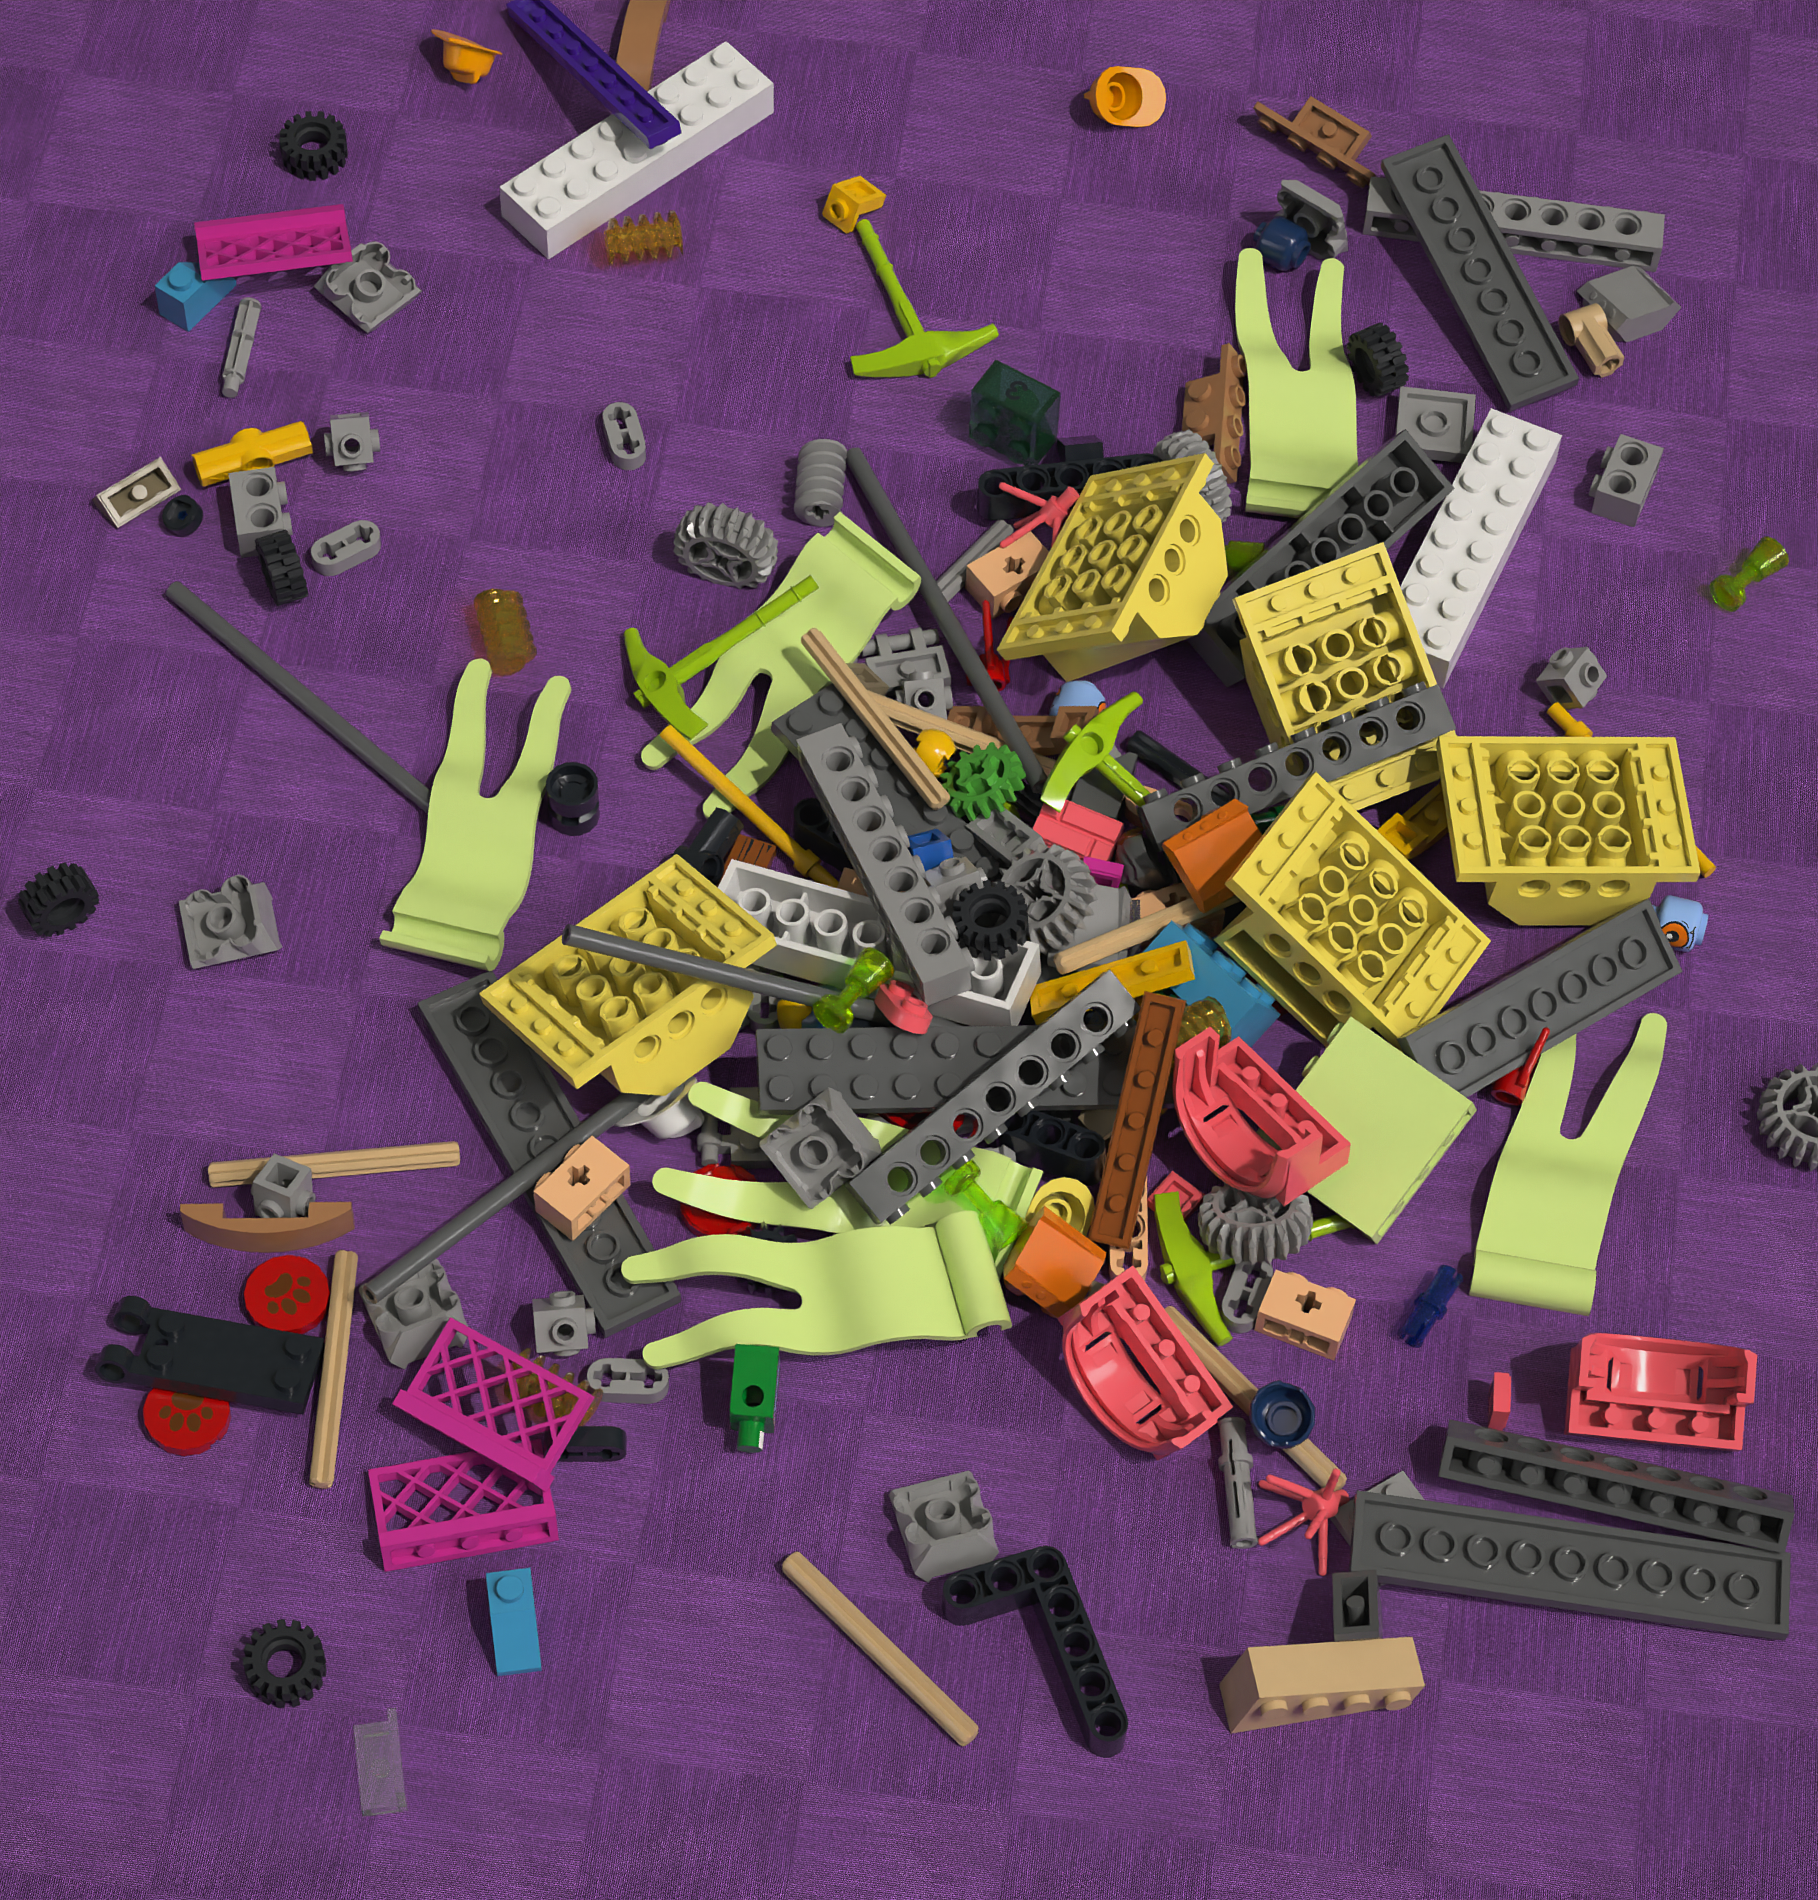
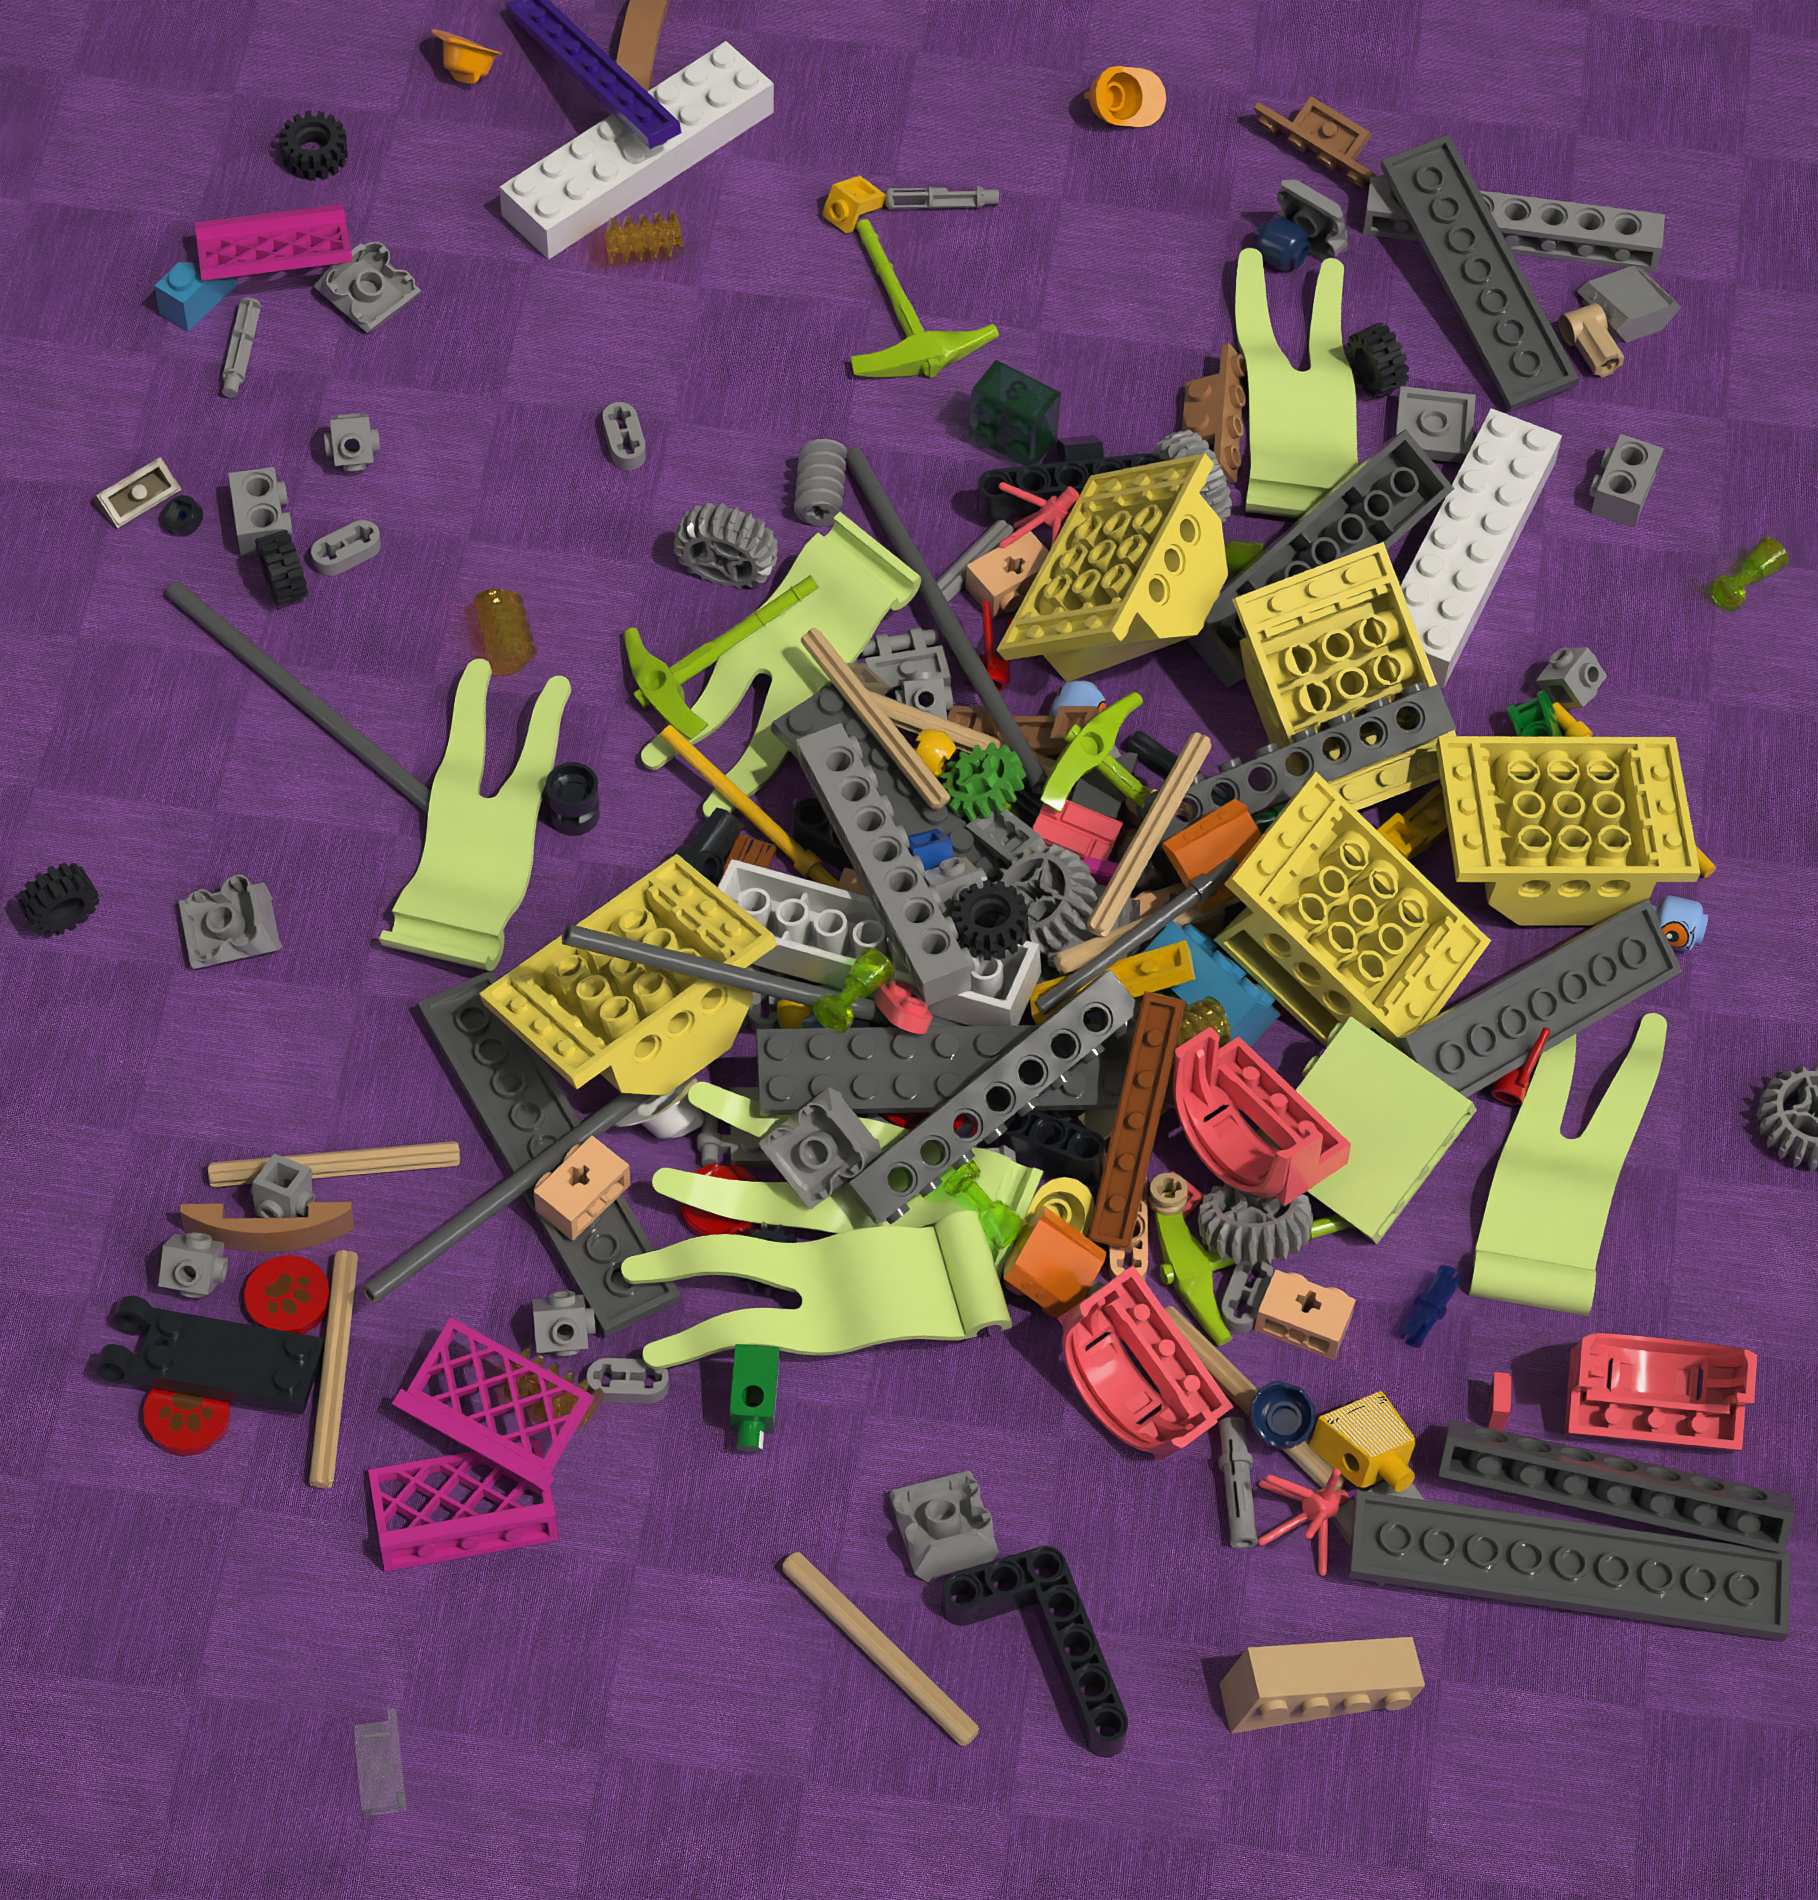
(192, 1264): none -> light grey brick
(252, 450): yellow piece -> none
(275, 1640): black tyre -> none
(416, 1315): light grey slope -> none
(513, 1622): dark azure slope -> none
(592, 1444): black beam -> none
(939, 198): none -> light grey piece
(1149, 835): none -> tan axle
(1171, 1182): none -> tan bush
(1199, 889): none -> dark grey bar
(1357, 1606): dark grey slope -> none
(1366, 1442): none -> yellow torso
(1535, 717): none -> green piece

